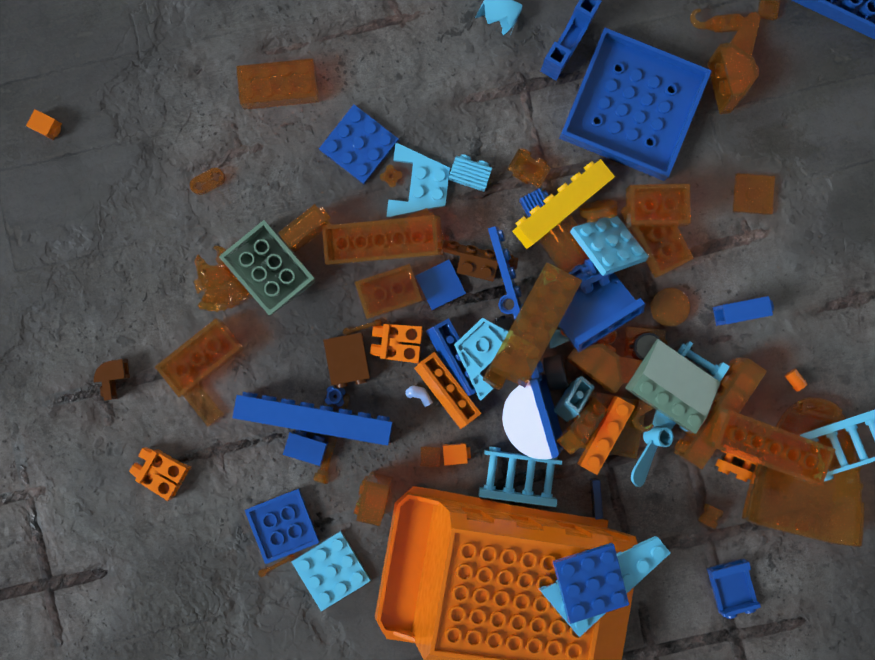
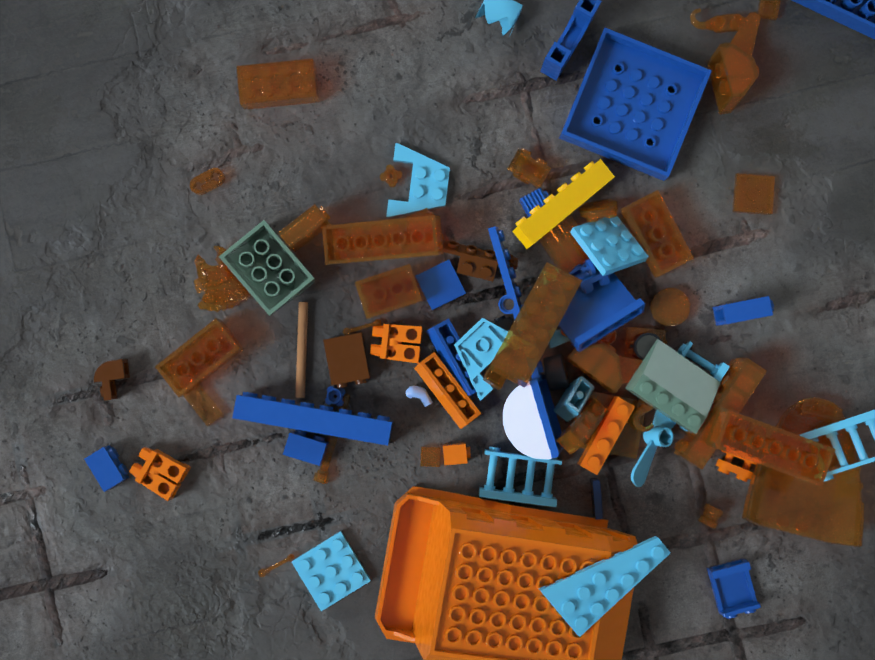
(44, 124): orange brick -> none
(107, 467): none -> blue brick
(282, 526): blue plate -> none
(301, 349): none -> medium nougat piece
(358, 144): blue plate -> none
(373, 499): clear orange brick -> none
(470, 172): medium azure brick -> none
(590, 583): blue plate -> none
(658, 205): clear orange brick -> none
(796, 380): orange piece -> none

